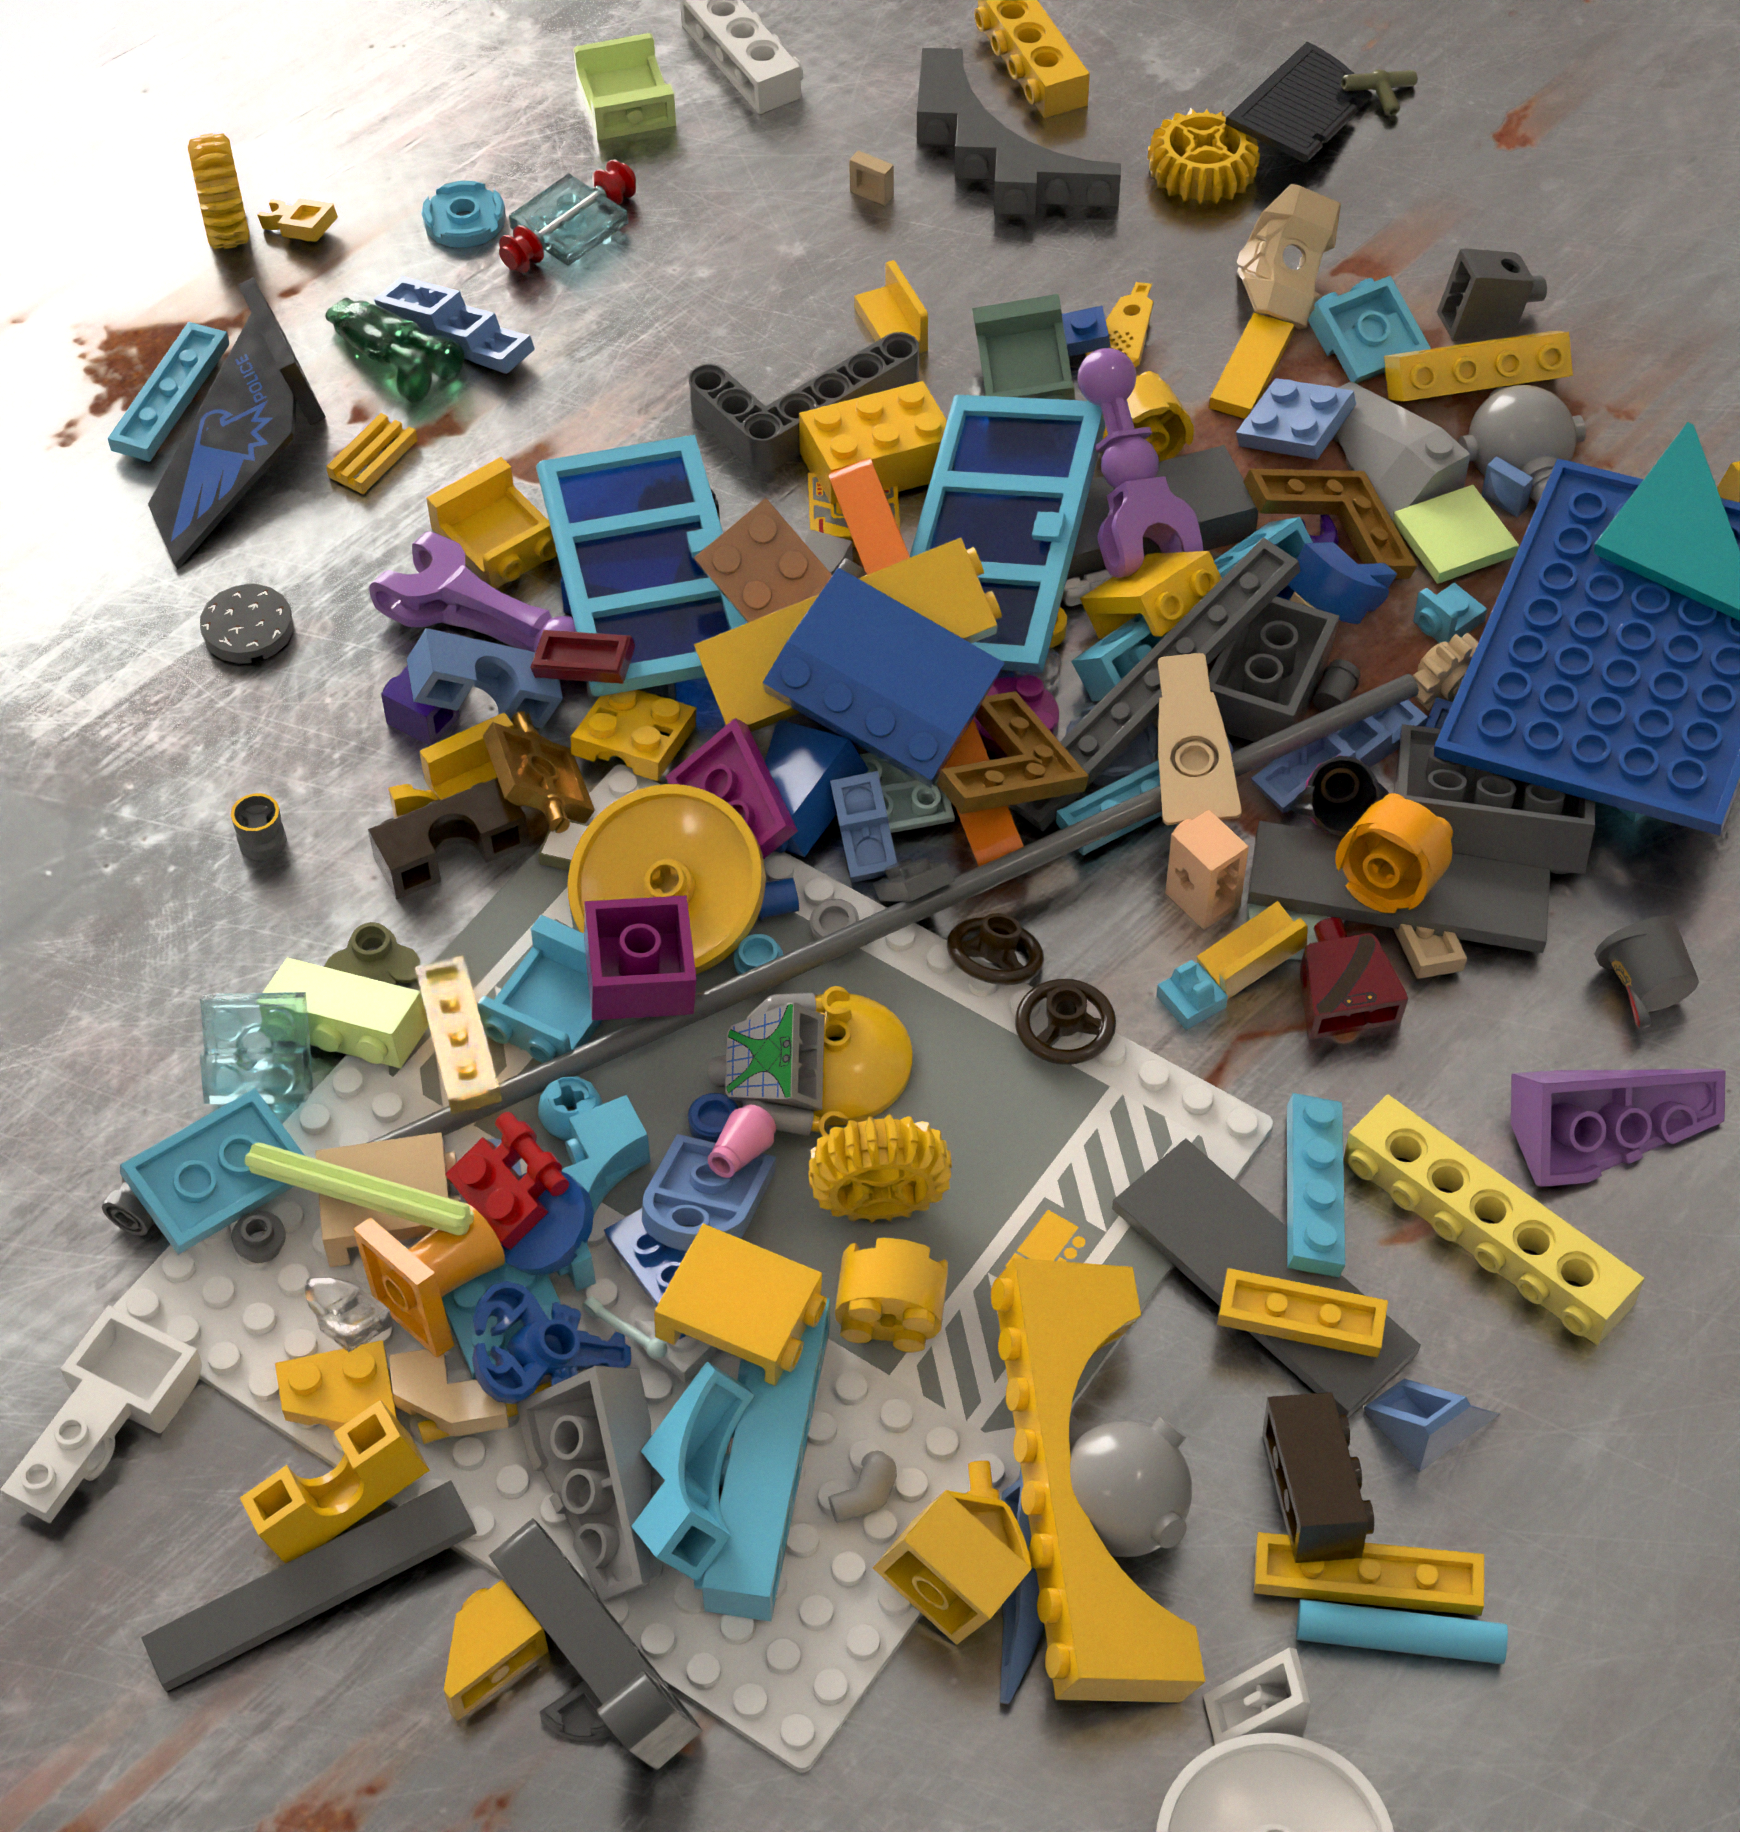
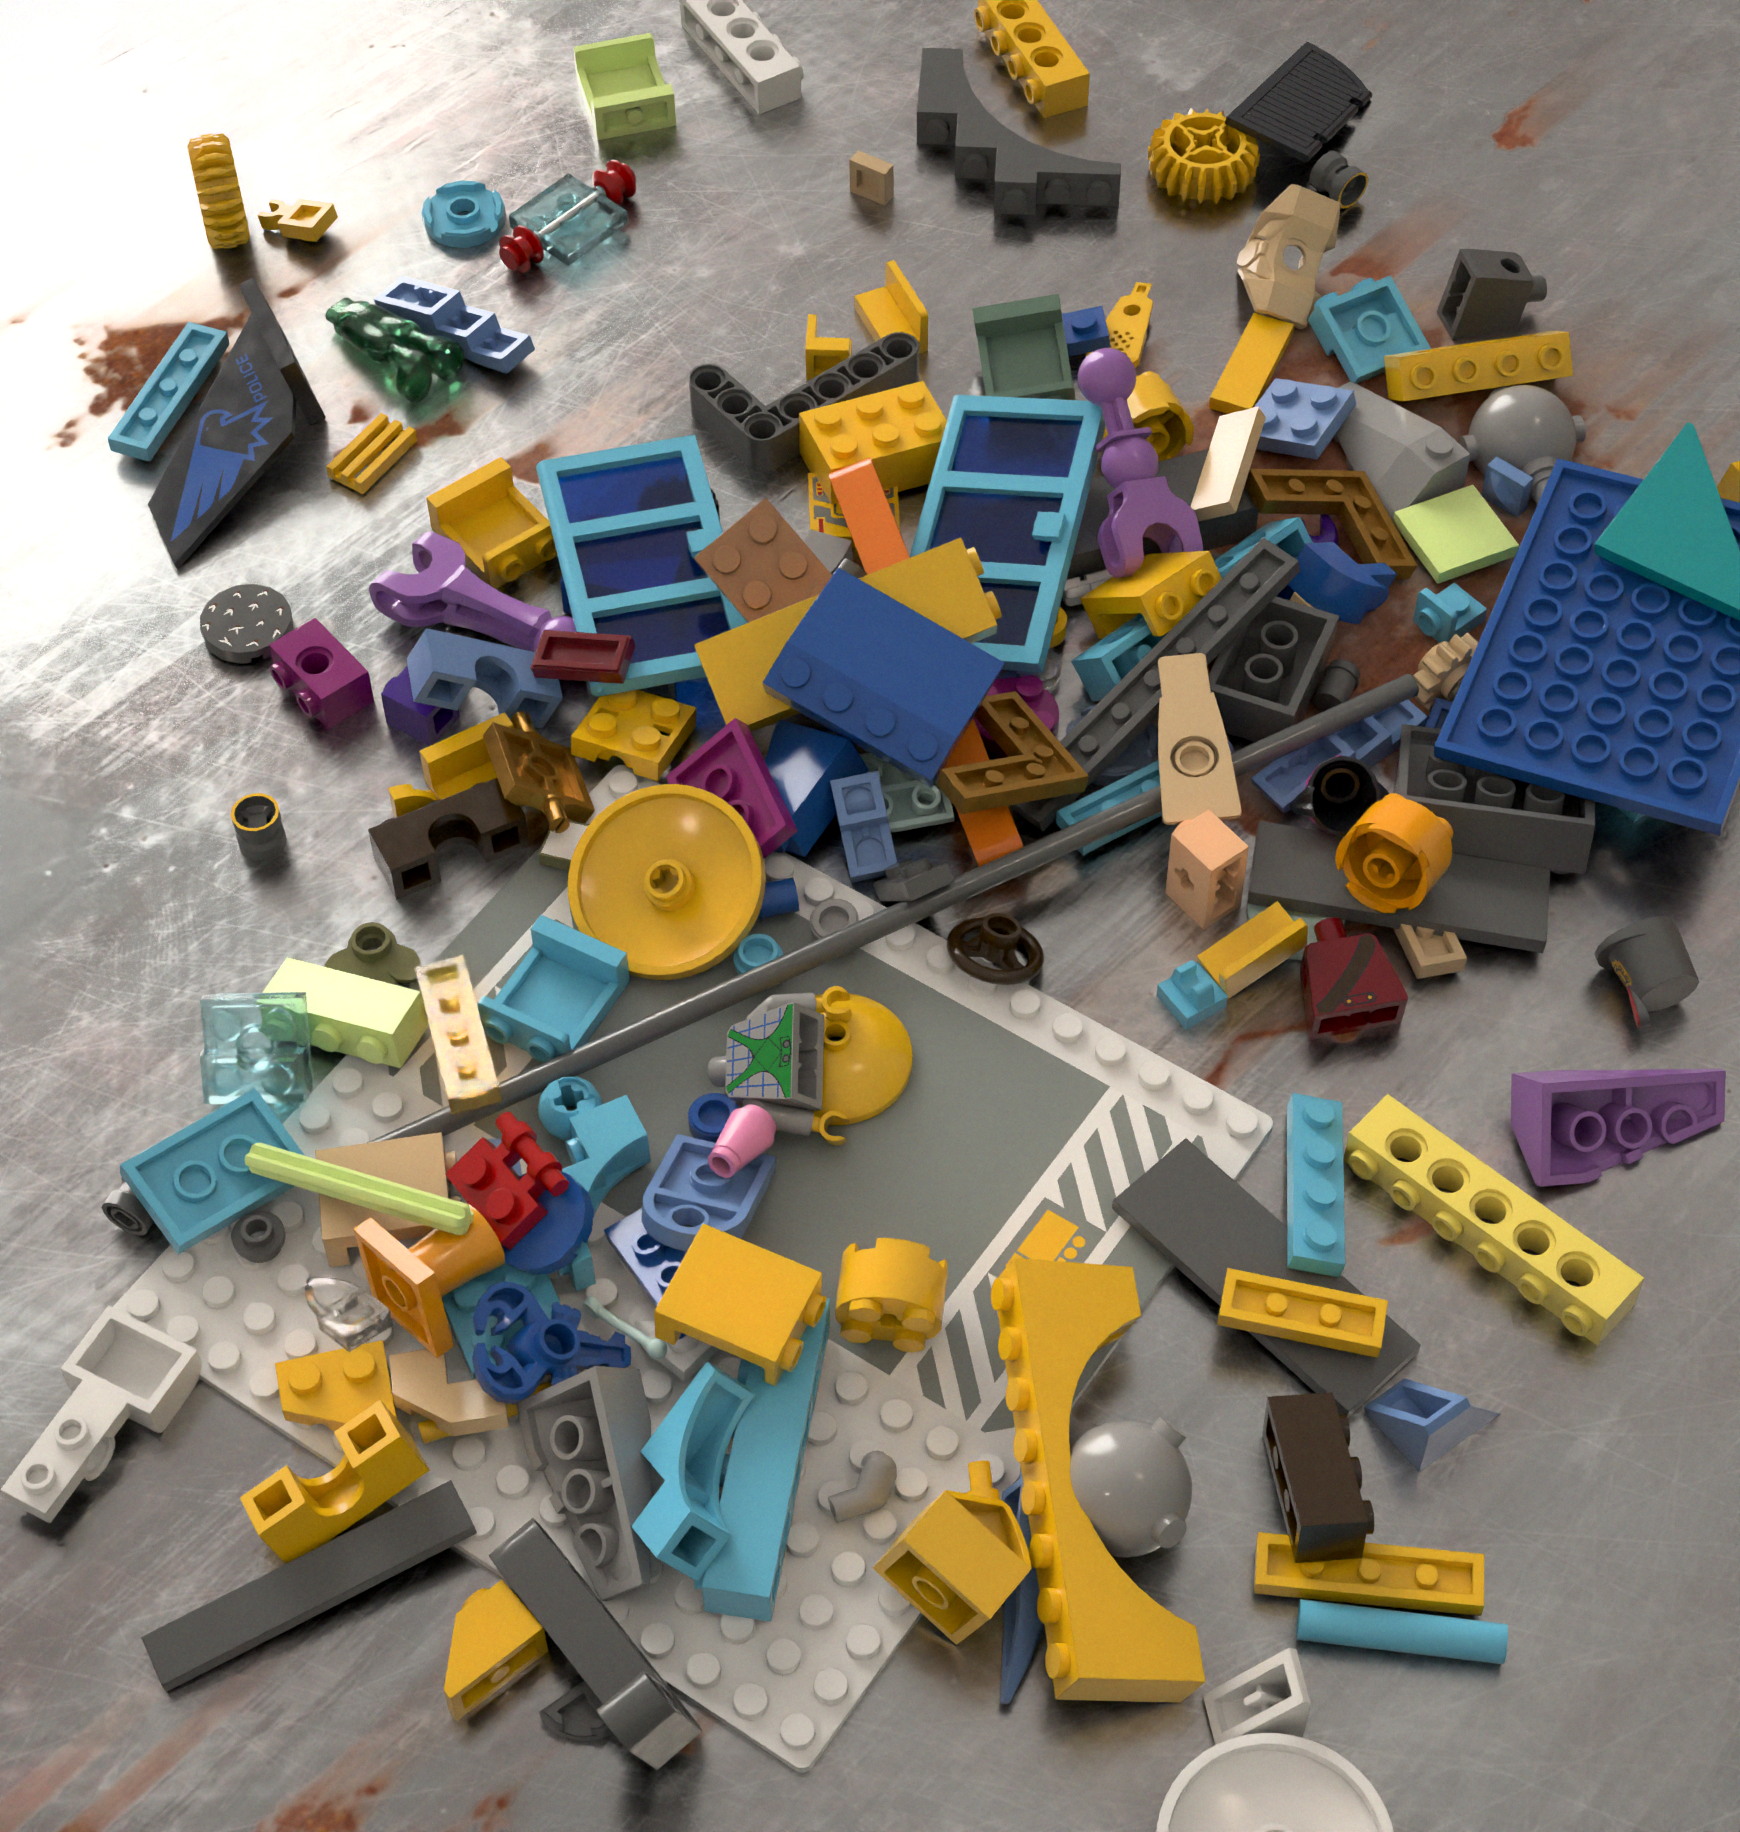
(320, 674): none -> magenta brick
(639, 957): magenta brick -> none
(823, 352): none -> yellow panel
(879, 1168): yellow gear -> none
(1066, 1015): dark brown piece -> none
(1227, 464): none -> tile
(1338, 179): none -> dark grey wheel
(1382, 84): olive piece -> none

